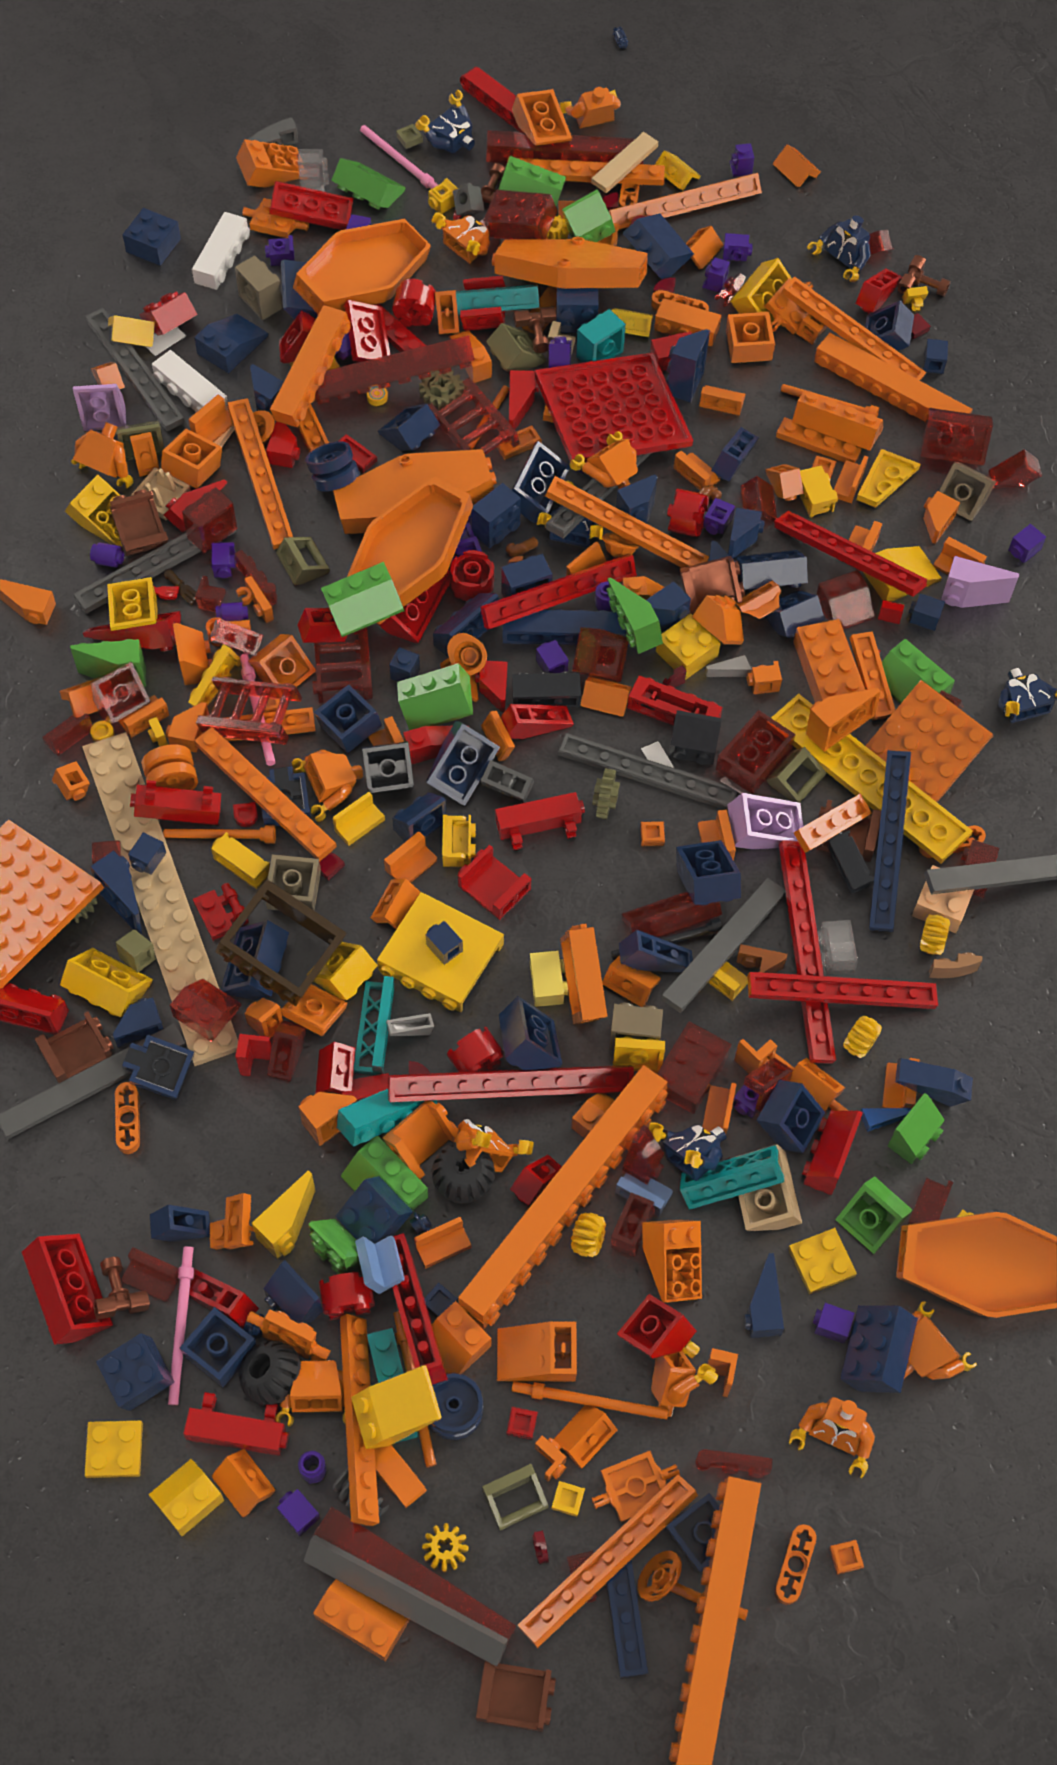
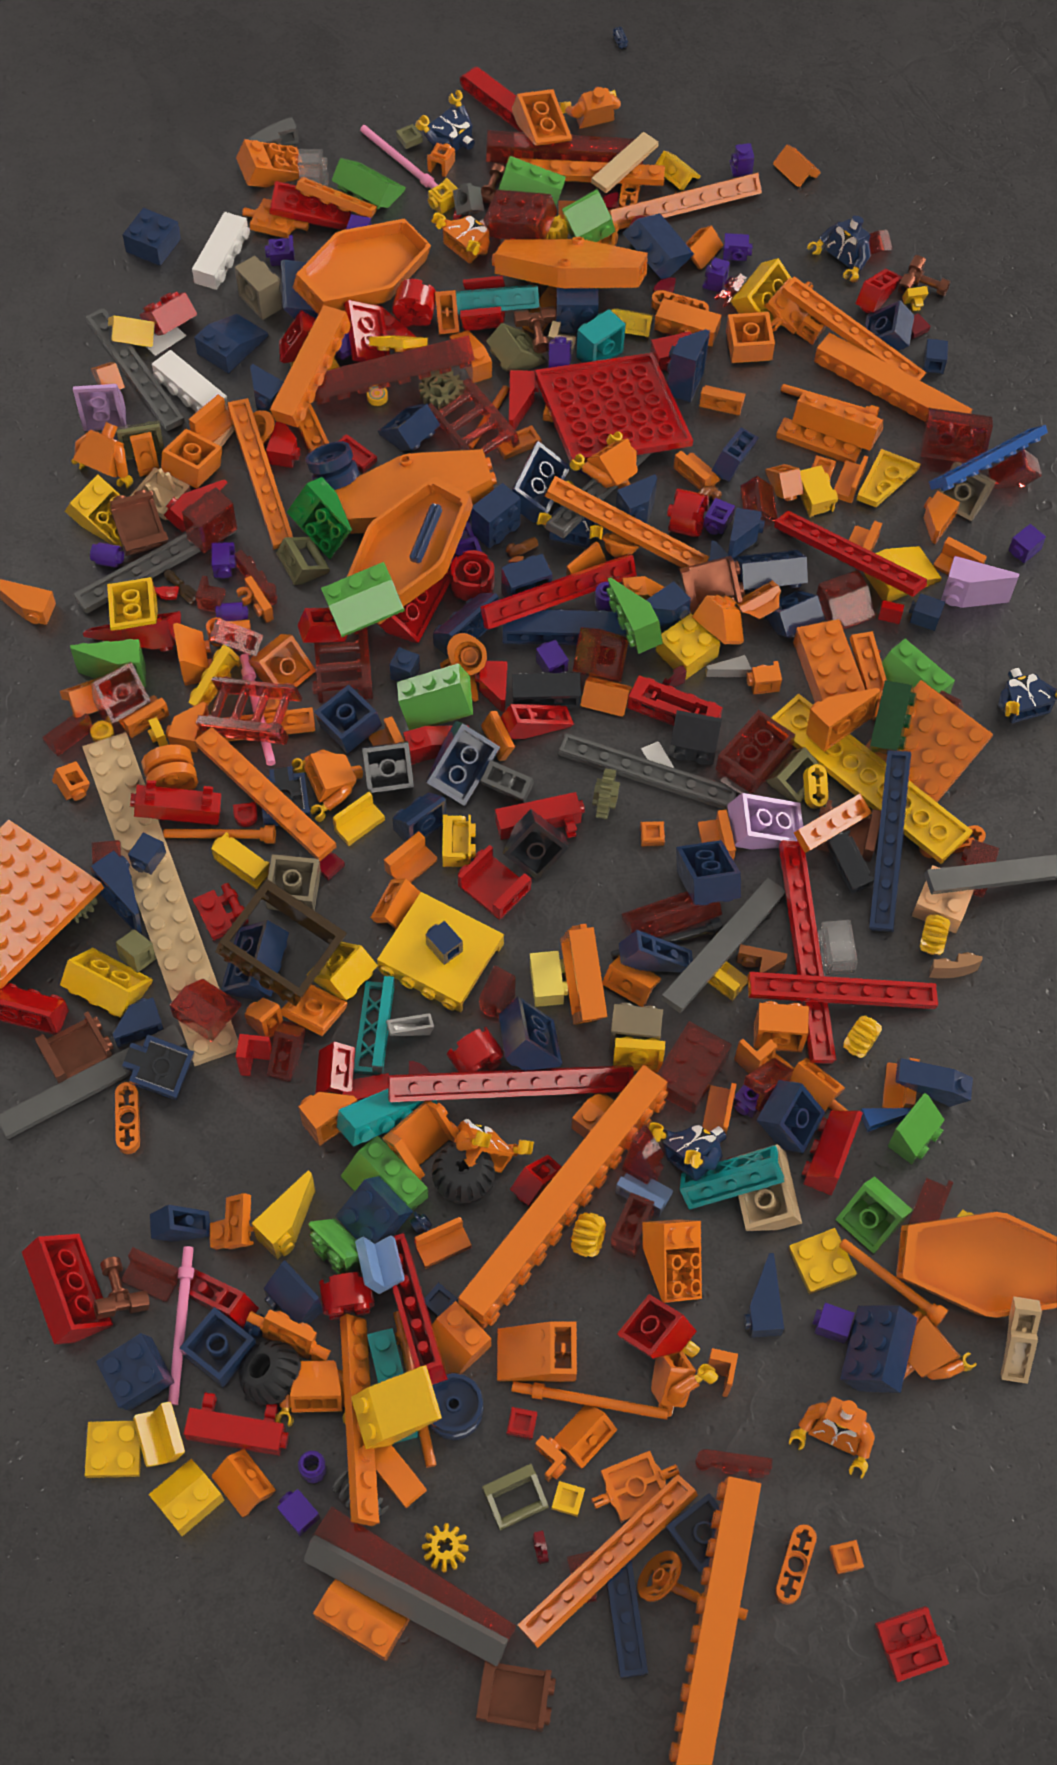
(159, 1435): none -> yellow panel
(321, 516): none -> green slope
(328, 195): none -> orange plate
(397, 343): none -> yellow plate
(425, 533): none -> dark blue axle
(441, 154): none -> orange window
(497, 992): none -> clear red slope
(535, 844): none -> black slope
(782, 1024): none -> orange brick
(815, 786): none -> yellow beam
(893, 717): none -> dark green brick
(911, 1644): none -> red slope
(933, 1312): none -> orange piece
(985, 459): none -> blue plate
(1021, 1339): none -> tan slope

